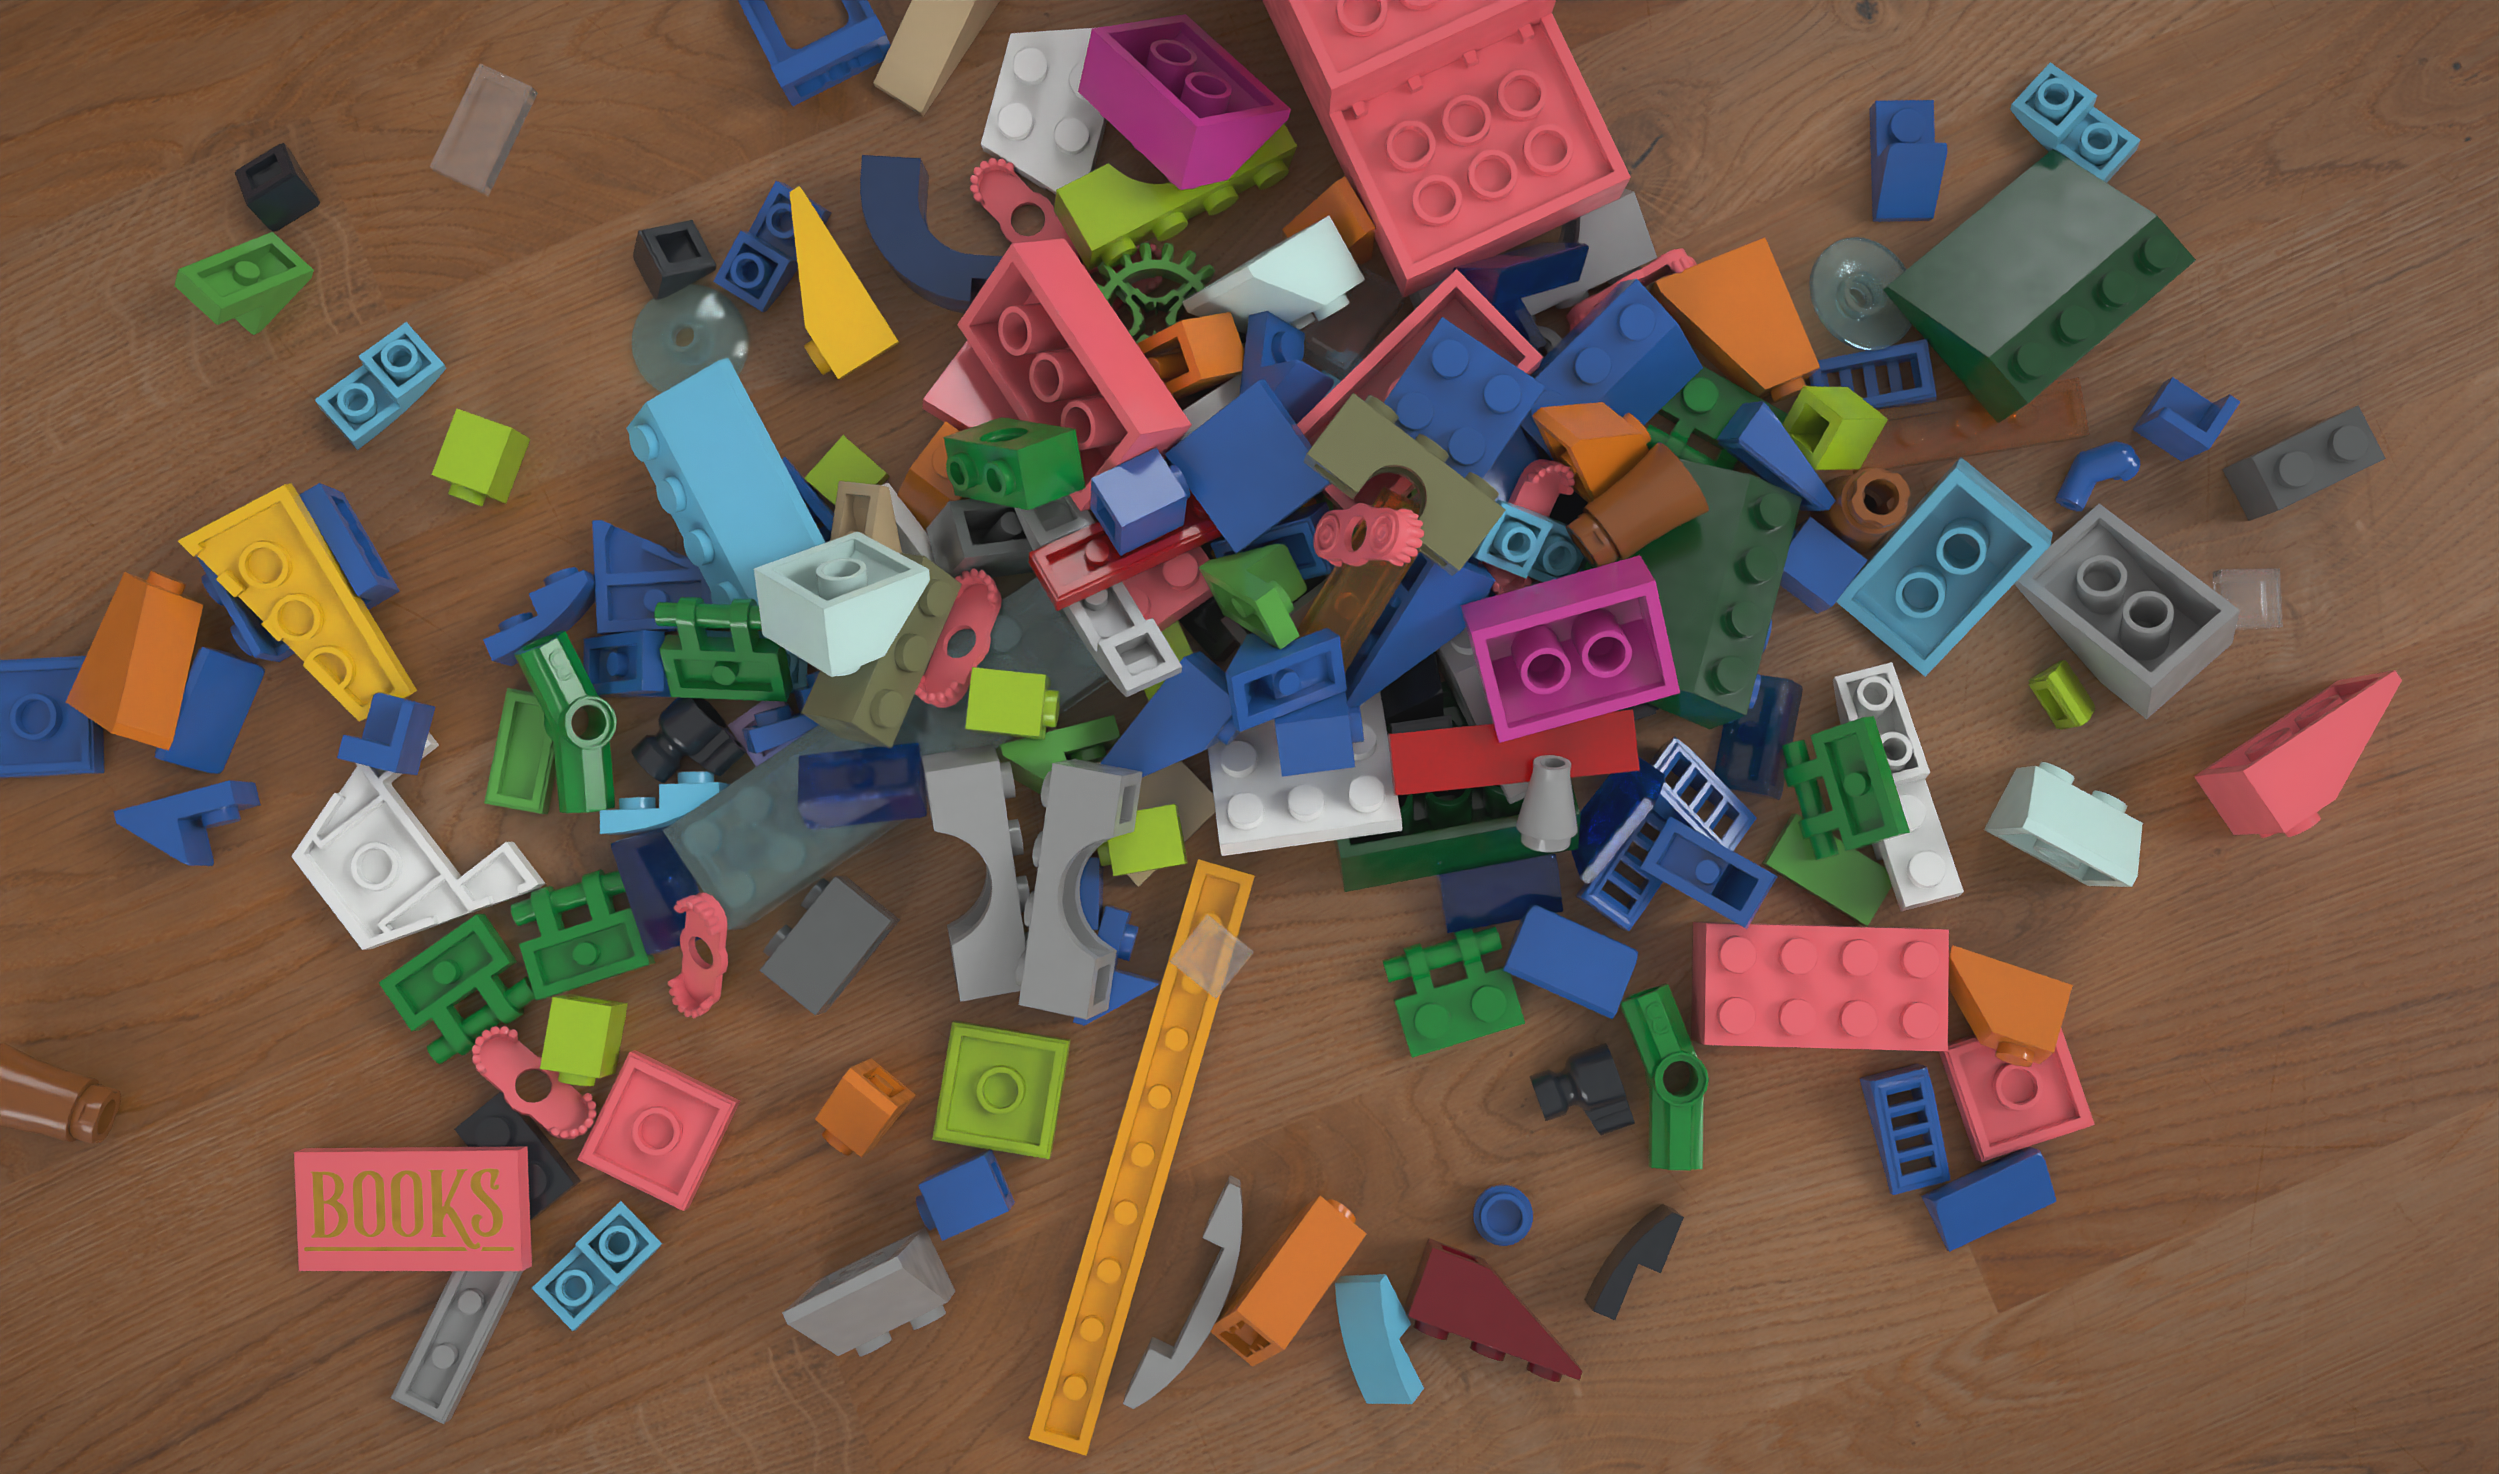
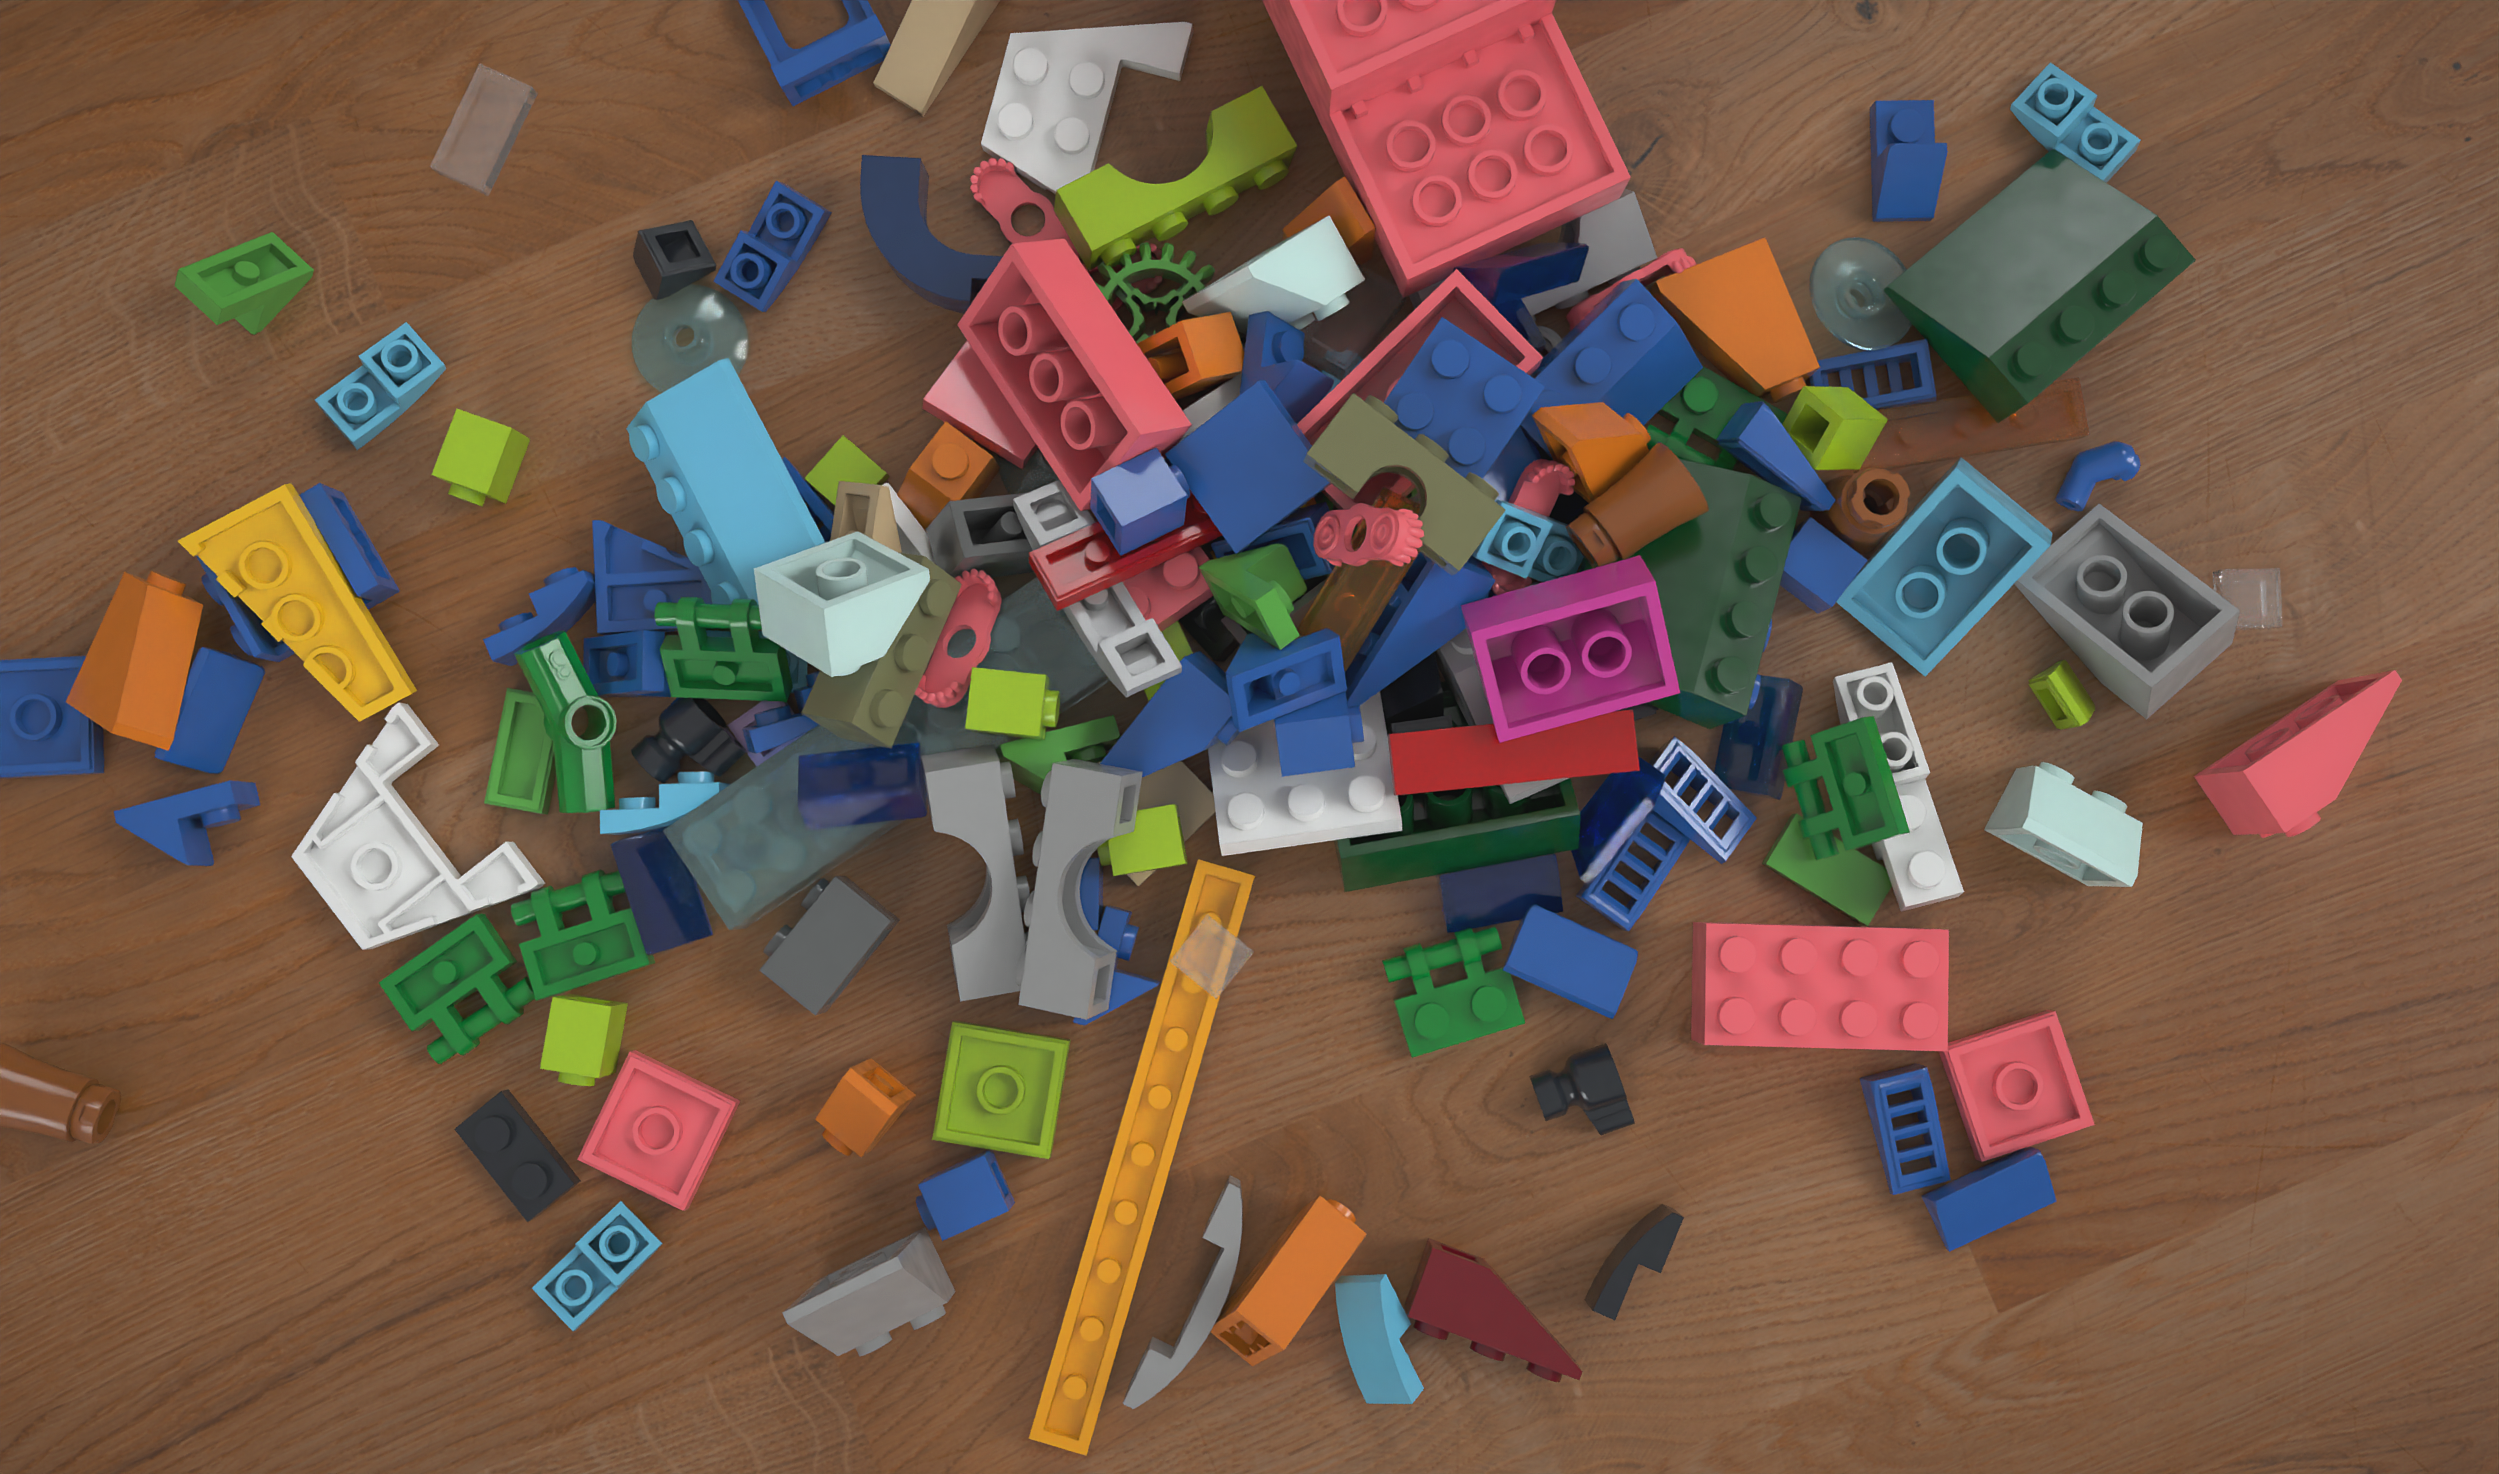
(276, 188): black slope -> none
(392, 735): blue panel -> none
(413, 1209): coral tile -> none
(454, 1341): light grey tile -> none
(504, 1058): coral piece -> none
(699, 982): coral piece -> none
(835, 304): yellow slope -> none
(1014, 463): green brick -> none
(1179, 98): dark pink slope -> none
(1502, 1215): blue plate -> none
(1548, 807): light grey cone -> none
(1674, 1116): green piece -> none
(1708, 872): blue slope -> none
(2008, 1006): orange slope -> none
(2184, 420): blue panel -> none
(2304, 463): dark grey brick -> none

